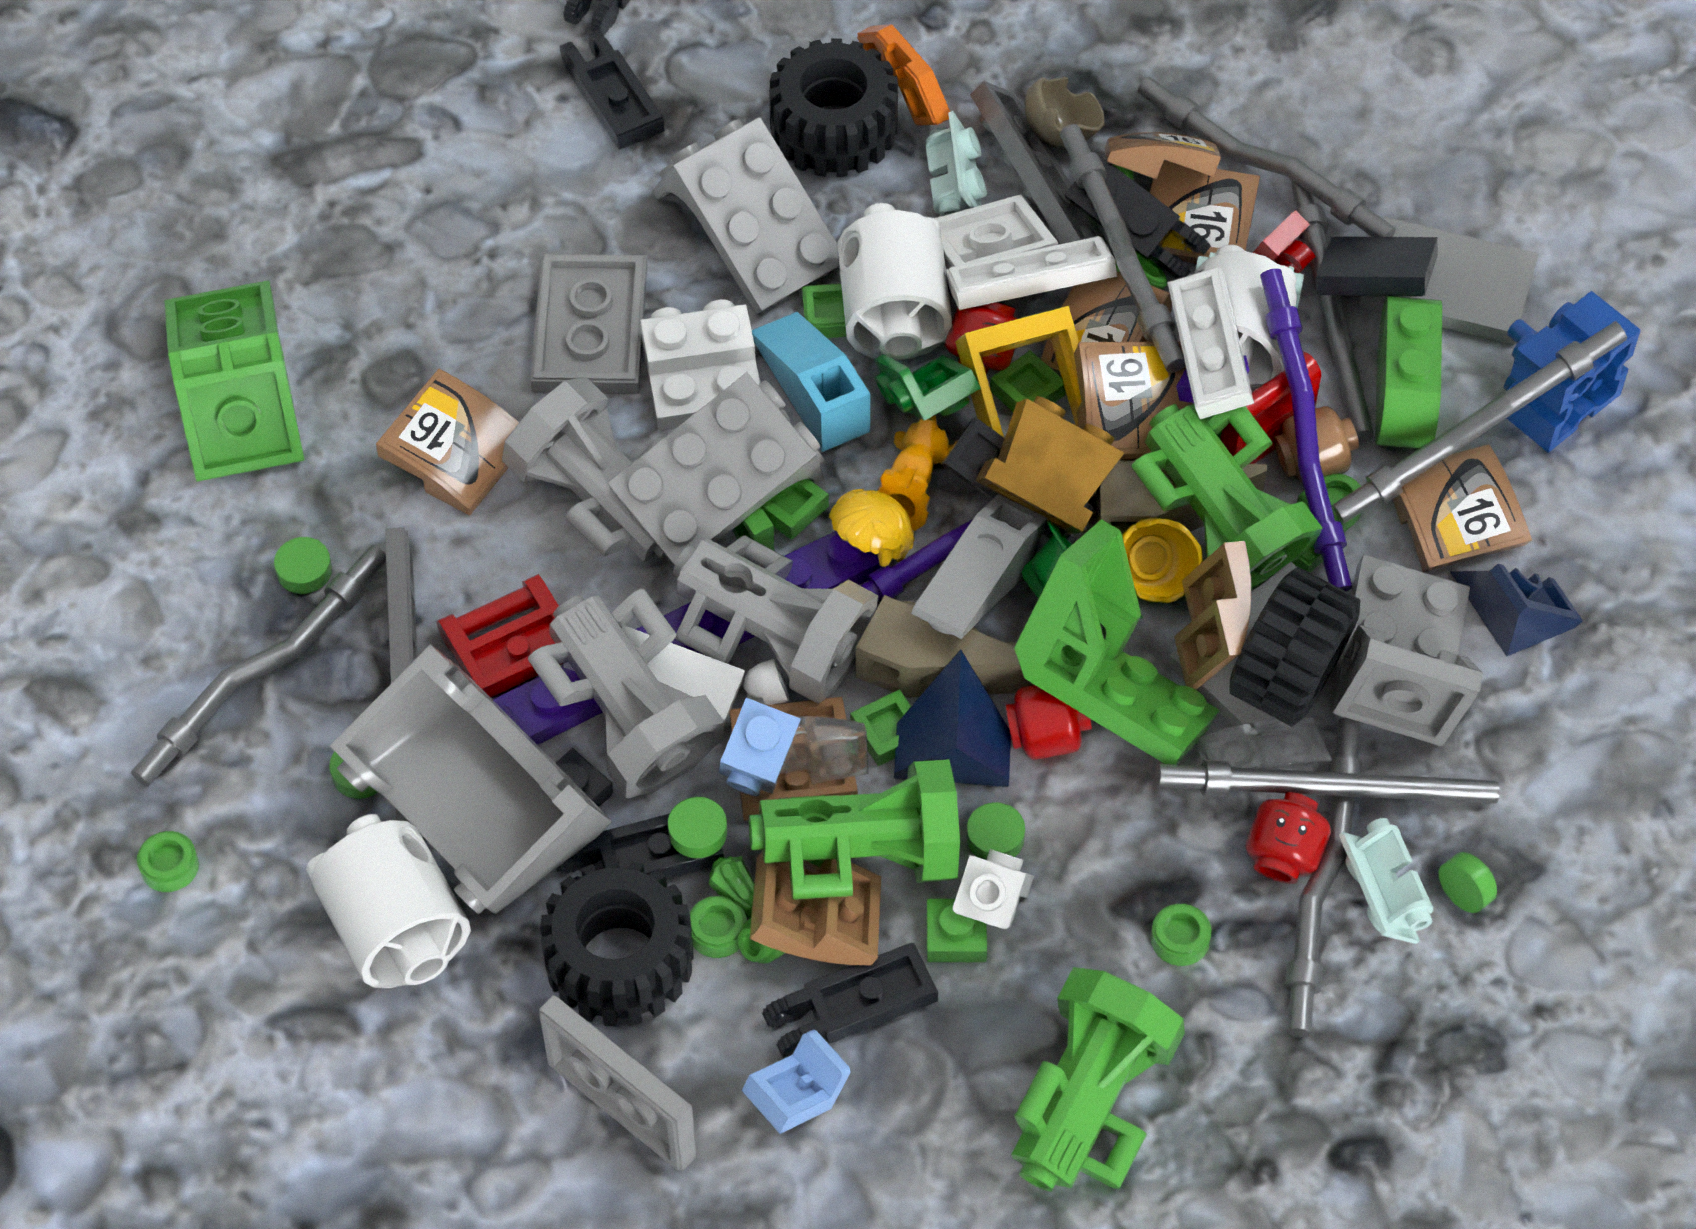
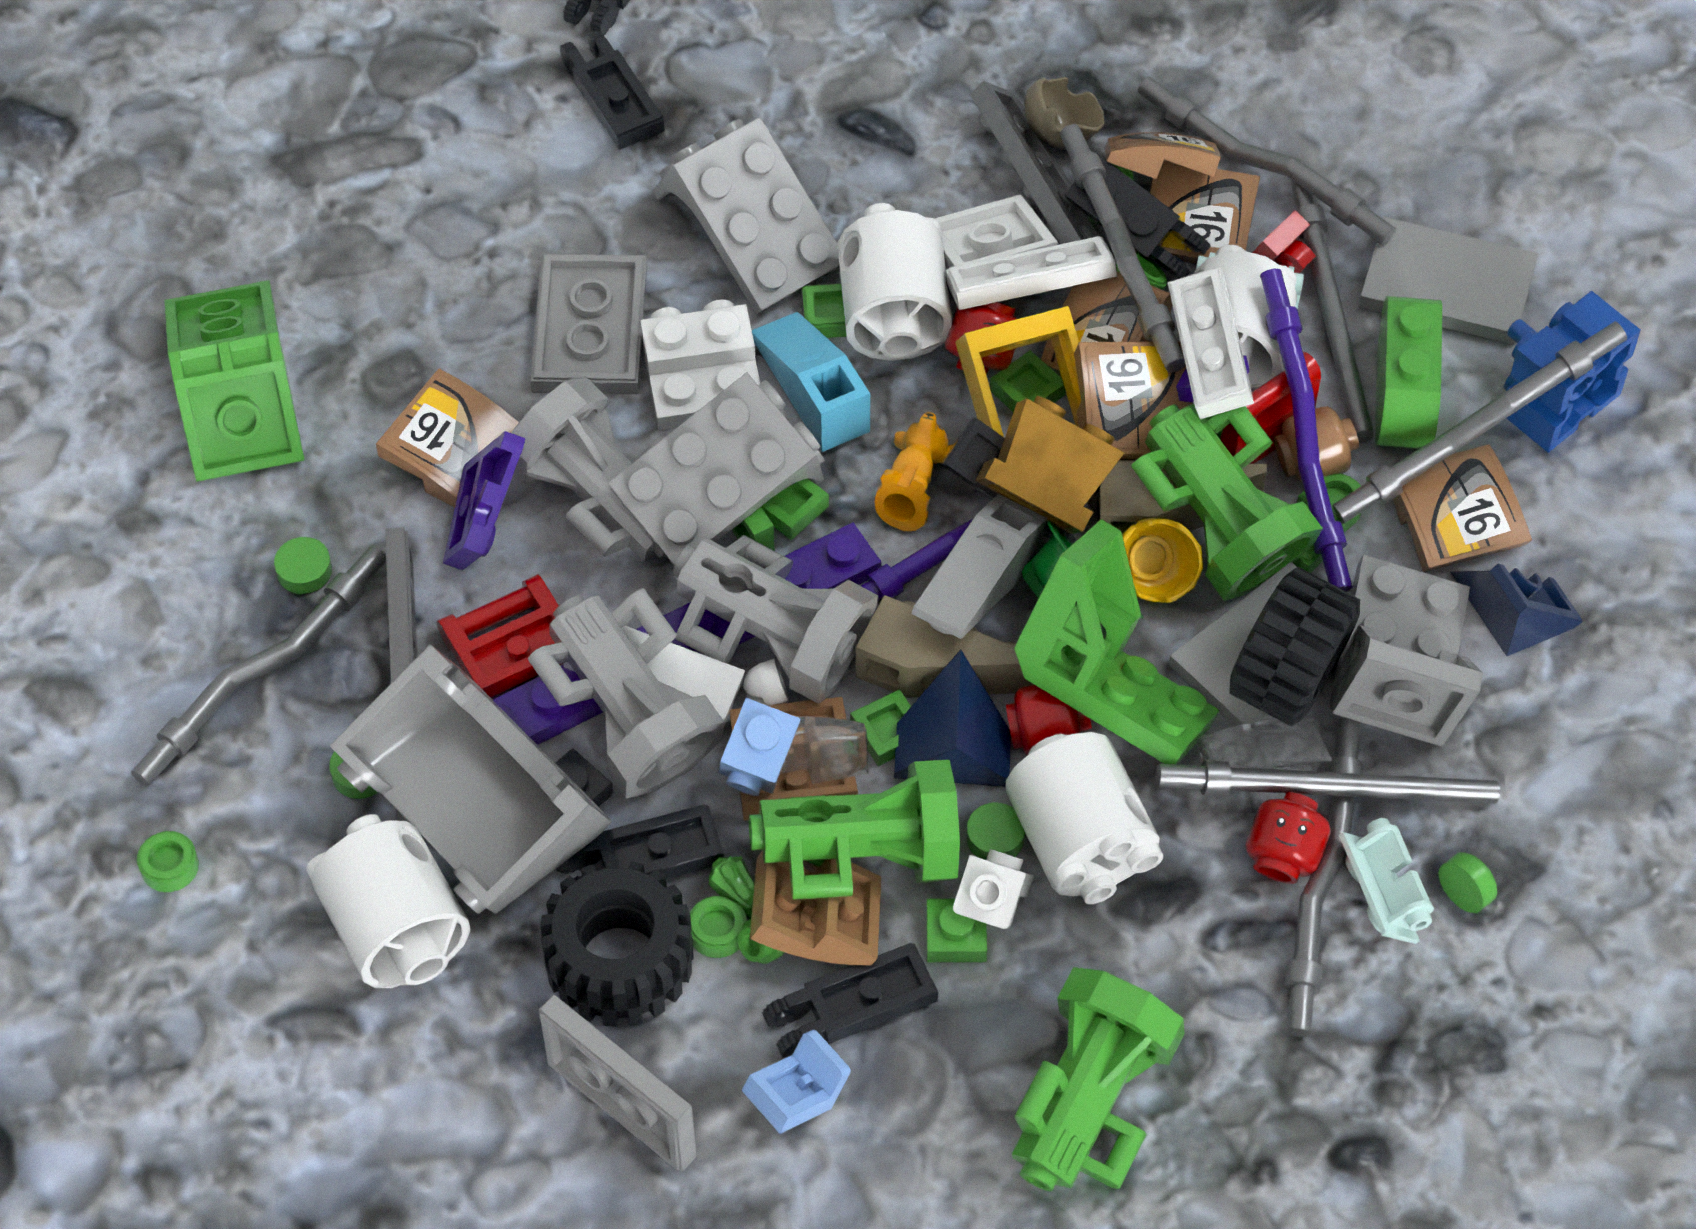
(480, 500): none -> dark purple wing
(697, 827): bright green tile -> none
(833, 77): black tyre -> none
(873, 524): yellow hair -> none
(913, 74): orange tile -> none
(932, 389): green bracket -> none
(954, 152): light aqua hinge -> none
(1082, 815): none -> white cylinder
(1181, 934): bright green tile -> none
(1219, 613): medium nougat slope -> none
(1377, 266): black tile -> none

